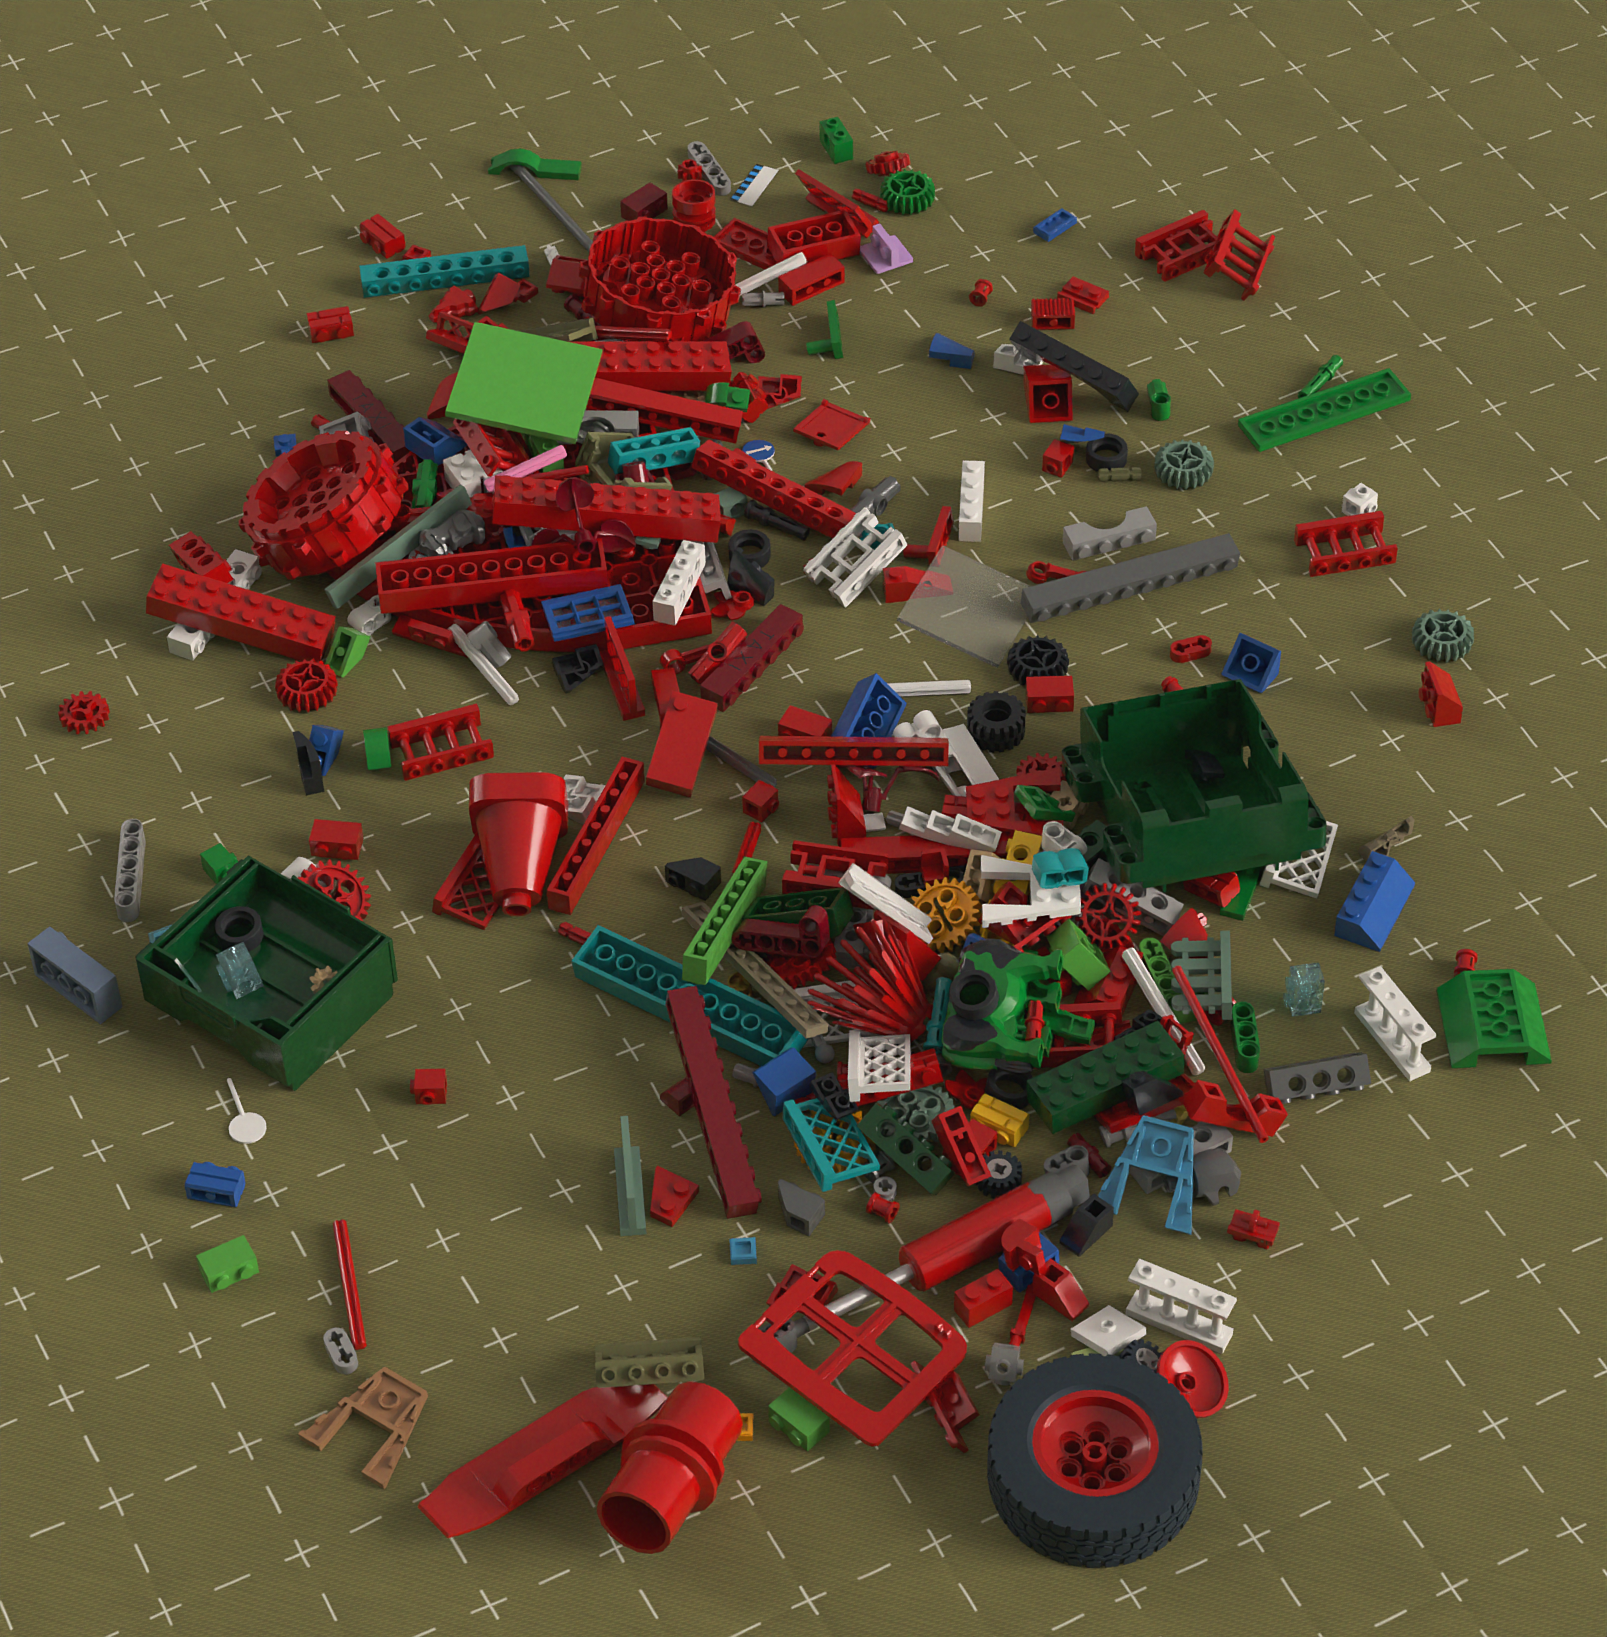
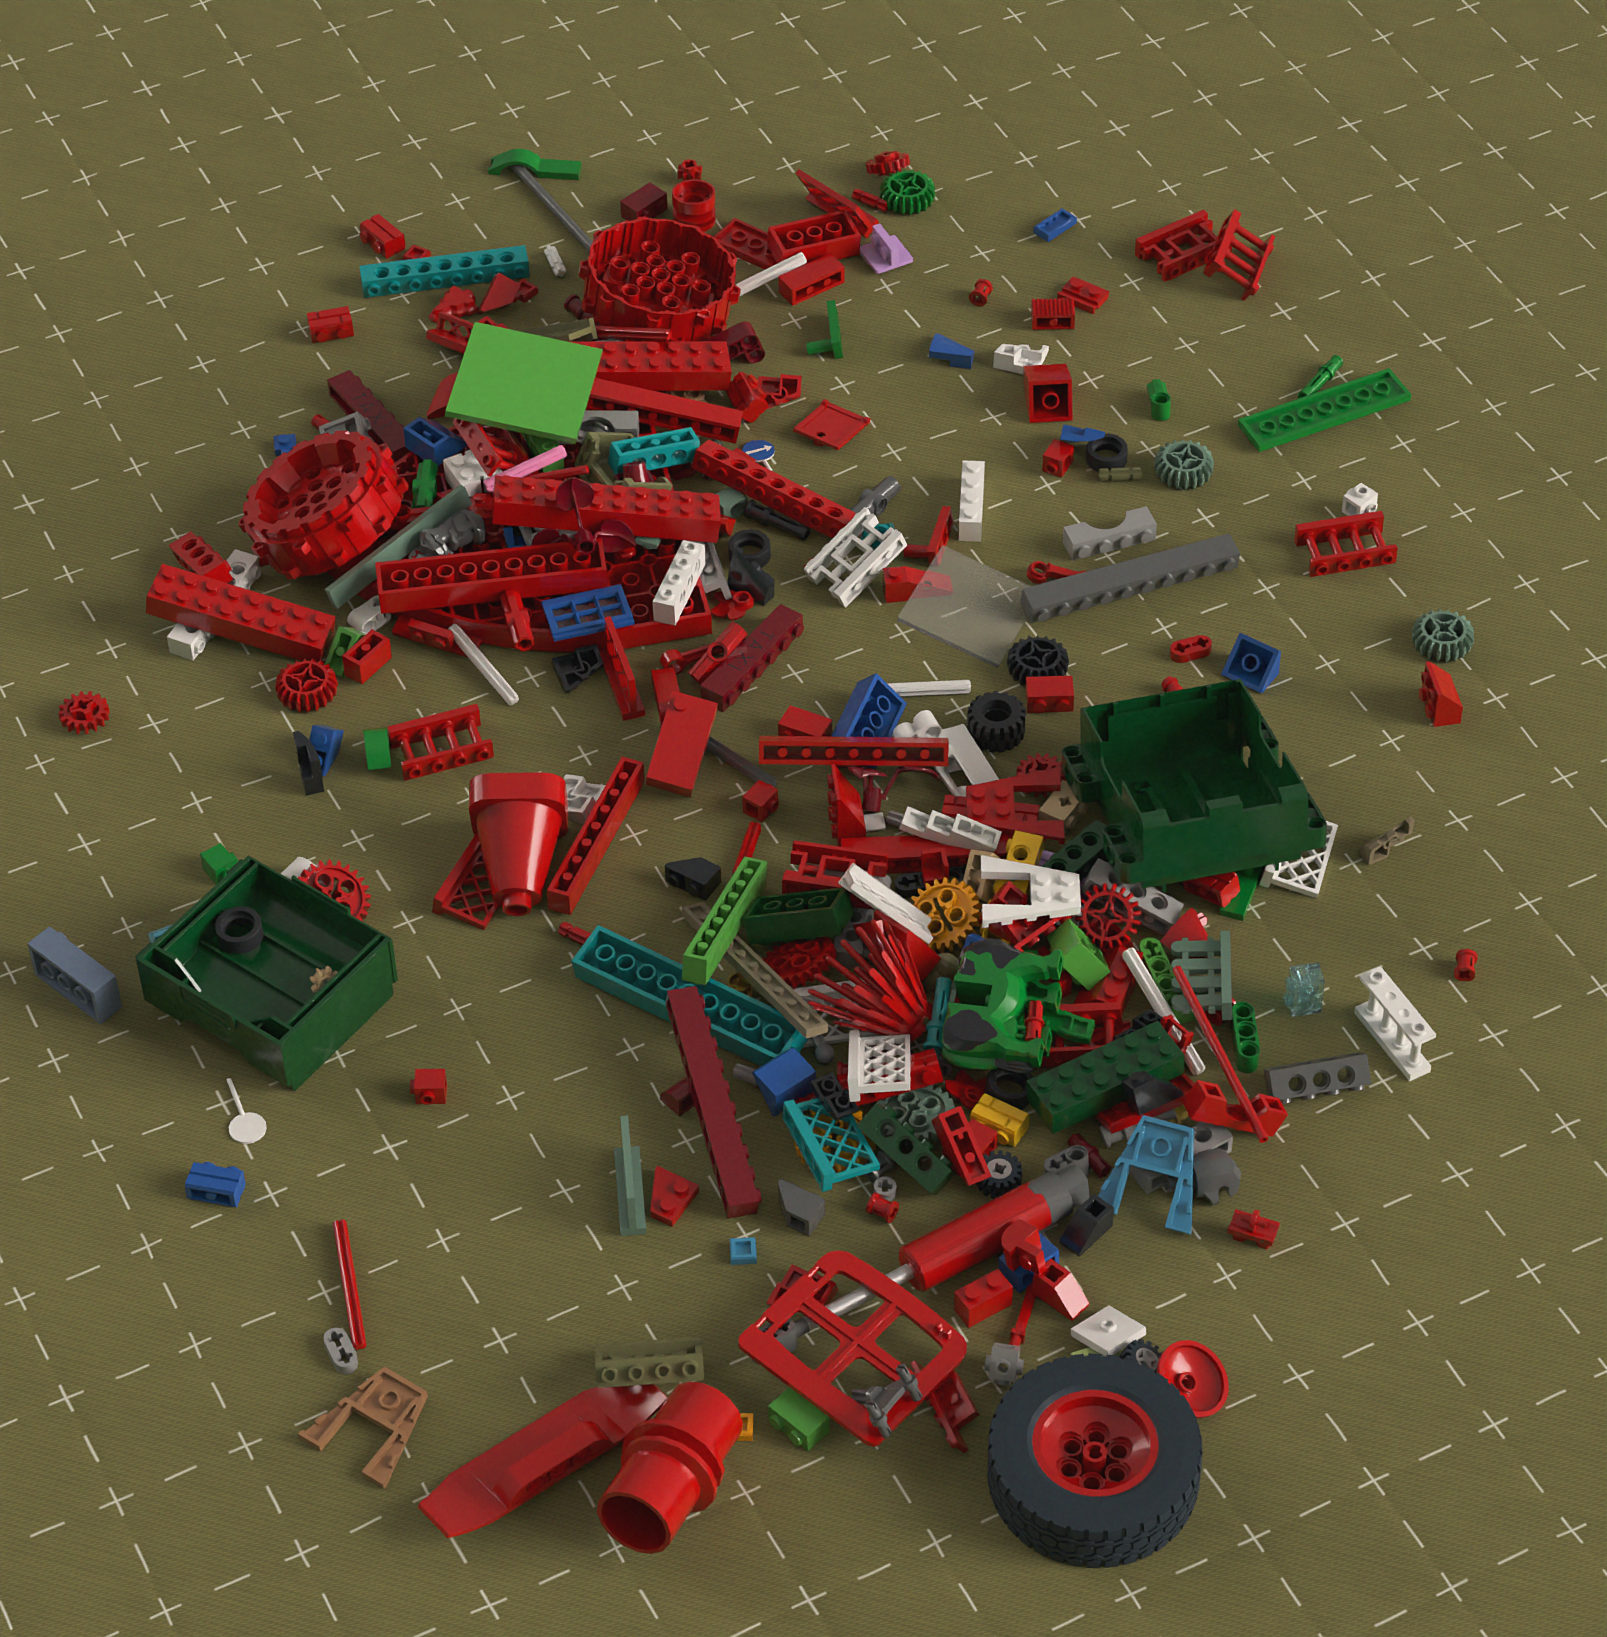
(130, 870): light grey beam -> none
(227, 1264): bright green brick -> none
(238, 971): clear light blue brick -> none
(336, 839): red brick -> none
(367, 656): none -> red brick
(486, 640): light grey piece -> none
(565, 275): red slope -> none
(713, 167): light grey beam -> none
(726, 396): green brick -> none
(754, 184): white sticker -> none
(763, 299): light grey axle -> none
(800, 939): dark red beam -> none
(836, 140): green brick -> none
(838, 479): red slope -> none
(881, 1400): none -> dark grey axle
(969, 978): black tyre -> none
(1041, 347): black arch -> none
(1042, 805): green wing -> none
(1057, 837): white piece -> none
(1060, 868): teal brick -> none
(1177, 1320): white fence -> none
(1204, 764): black slope -> none
(1374, 902): blue slope -> none
(1492, 1015): green slope -> none

